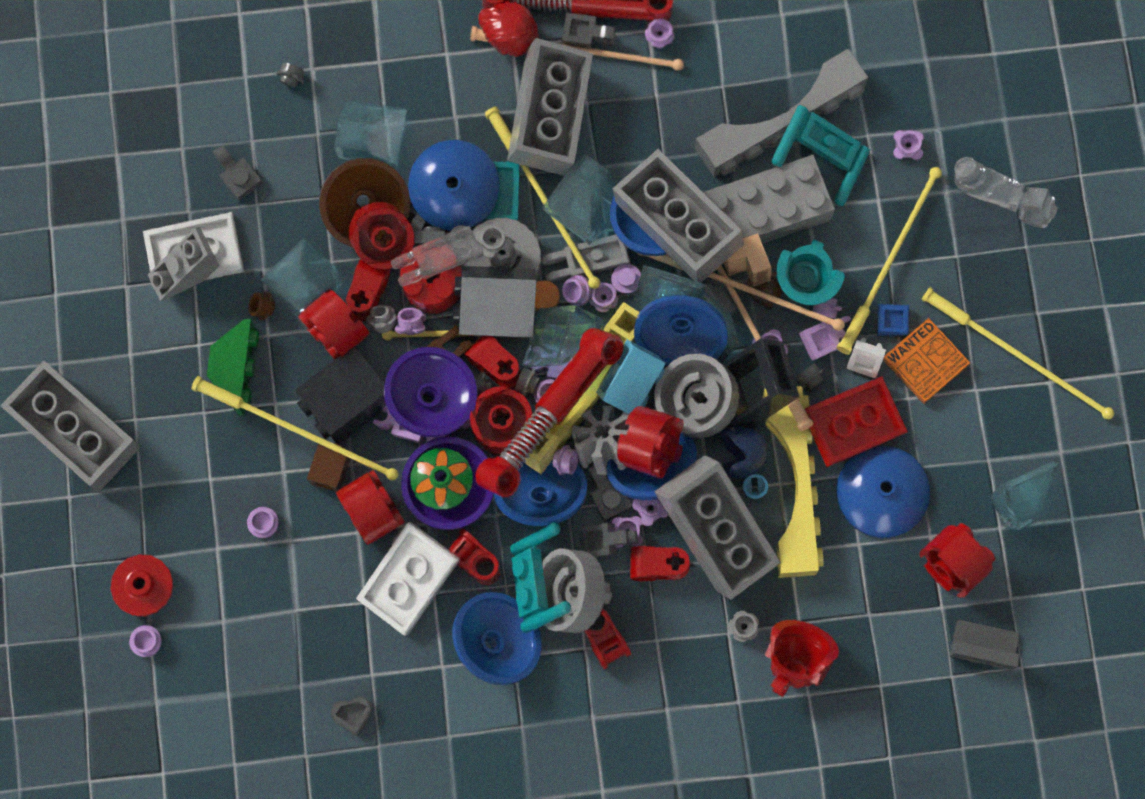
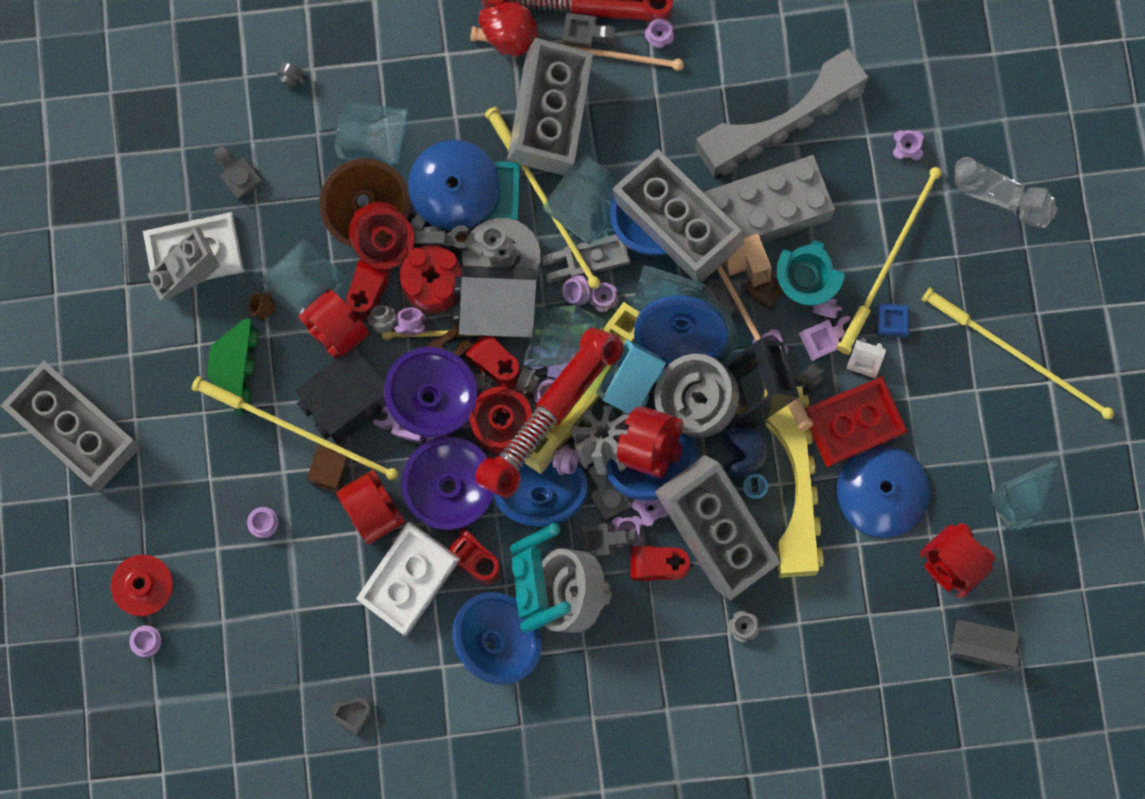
(438, 256): clear hinge -> none
(445, 493): green dish -> none
(546, 295): orange tile -> none
(605, 640): red piece -> none
(626, 278): lavender plate -> none
(799, 655): red helmet -> none
(828, 143): teal plate -> none
(837, 324): light nougat piece -> none
(926, 361): orange tile -> none

